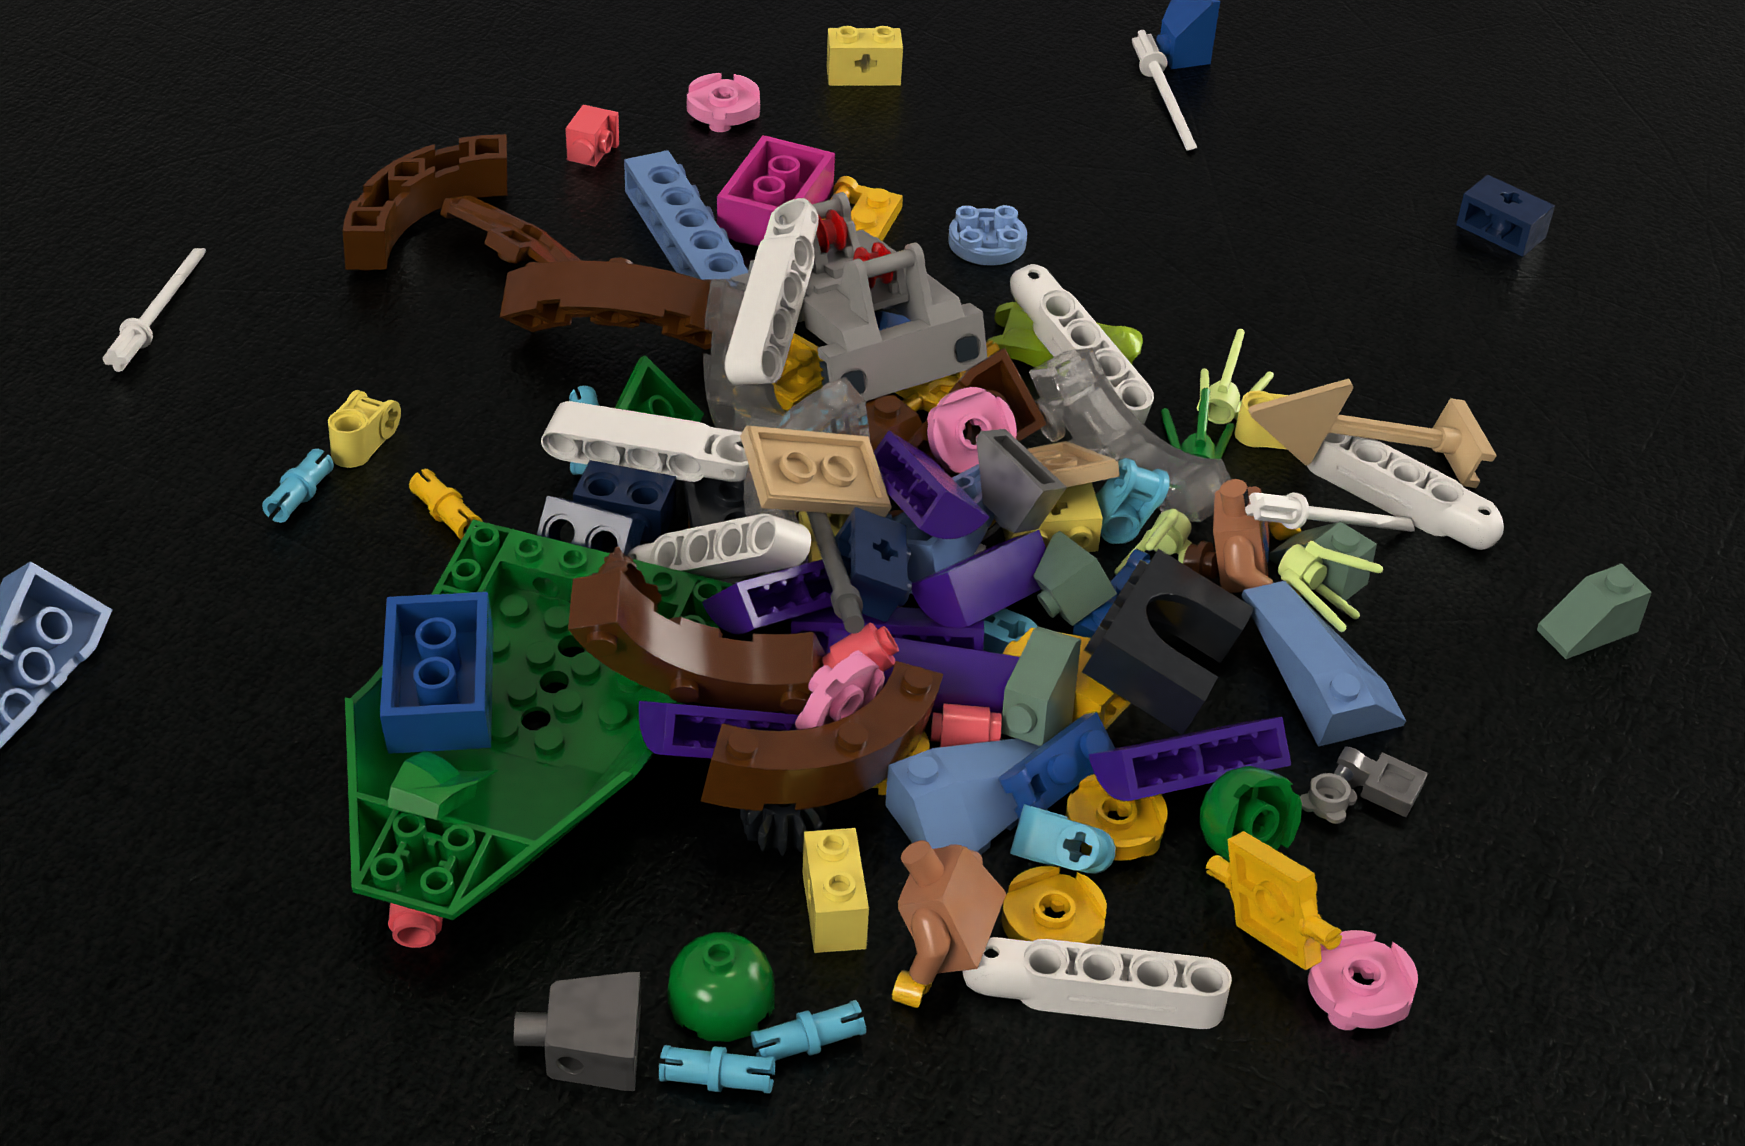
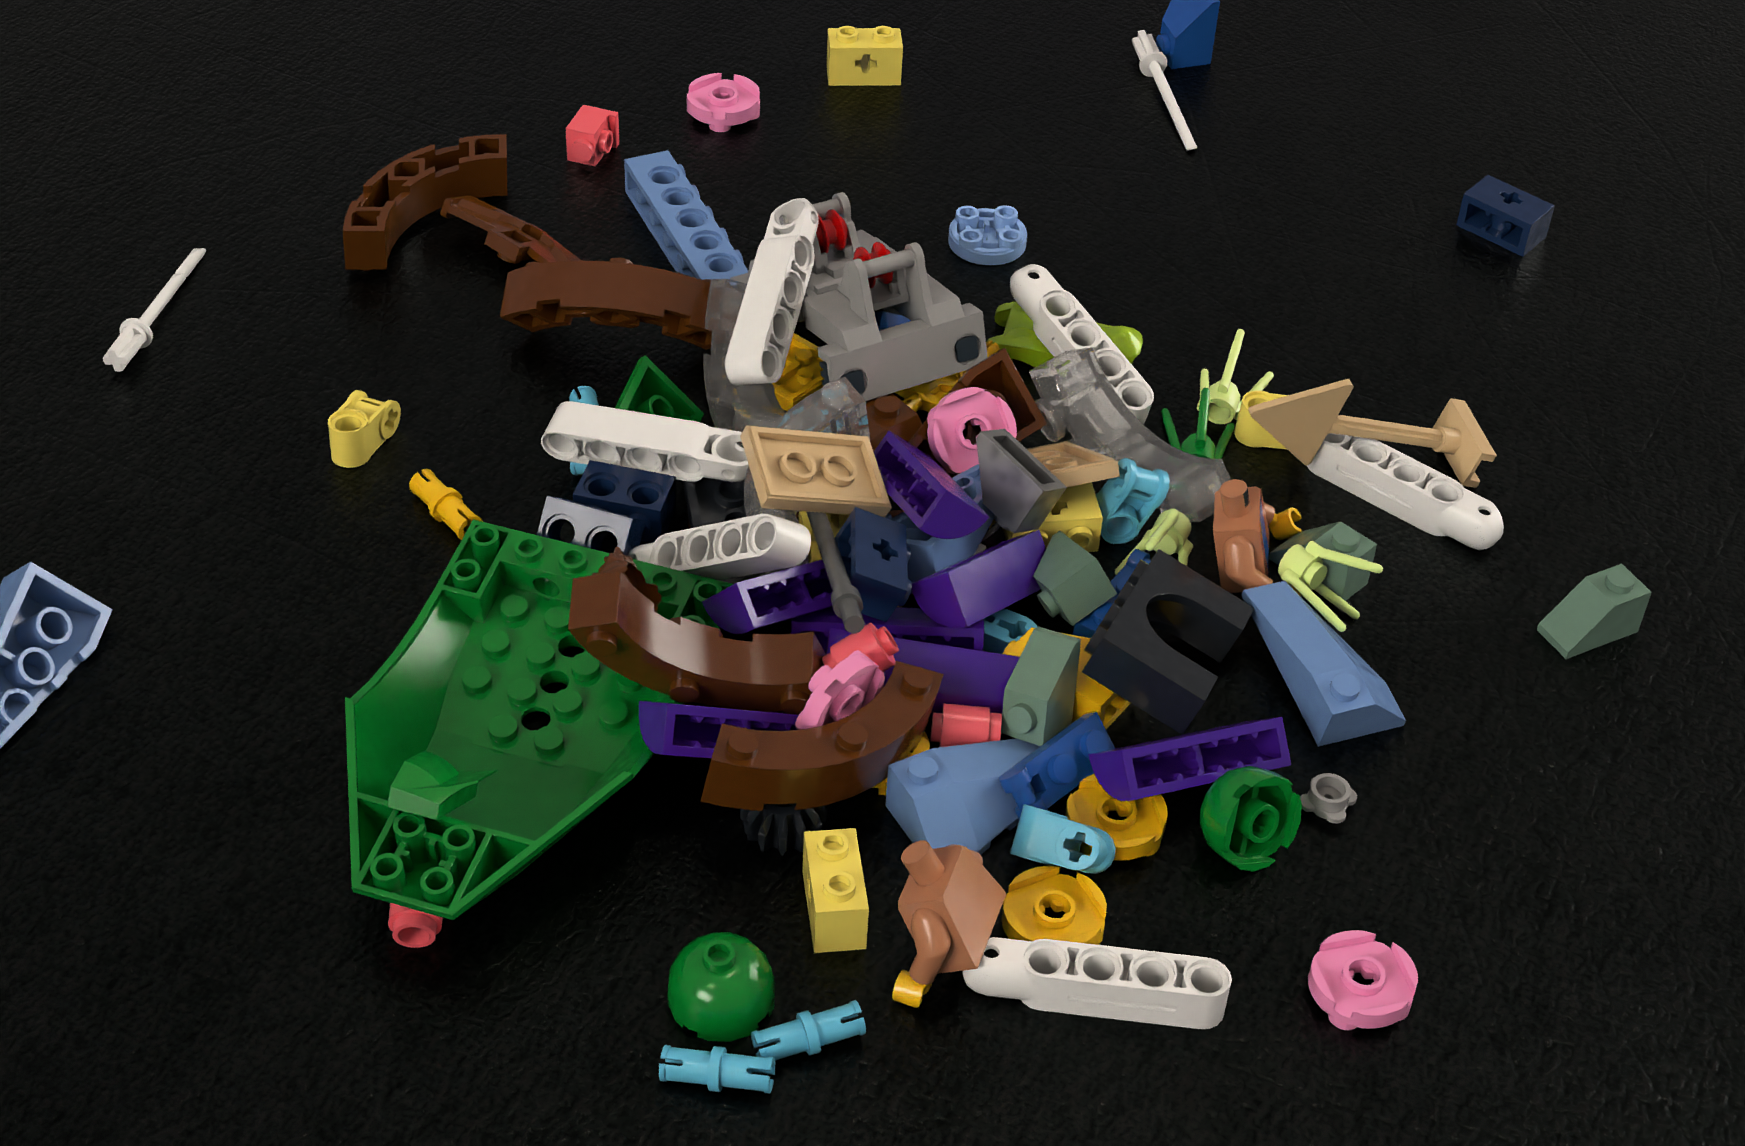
(298, 485): medium azure pin -> none
(437, 673): blue brick -> none
(588, 1030): flat silver torso -> none
(768, 178): dark pink brick -> none
(873, 209): yellow plate -> none
(1202, 559): reddish brown plate -> none
(1274, 900): yellow plate -> none
(1294, 511): white piece -> none
(1385, 781): flat silver plate -> none

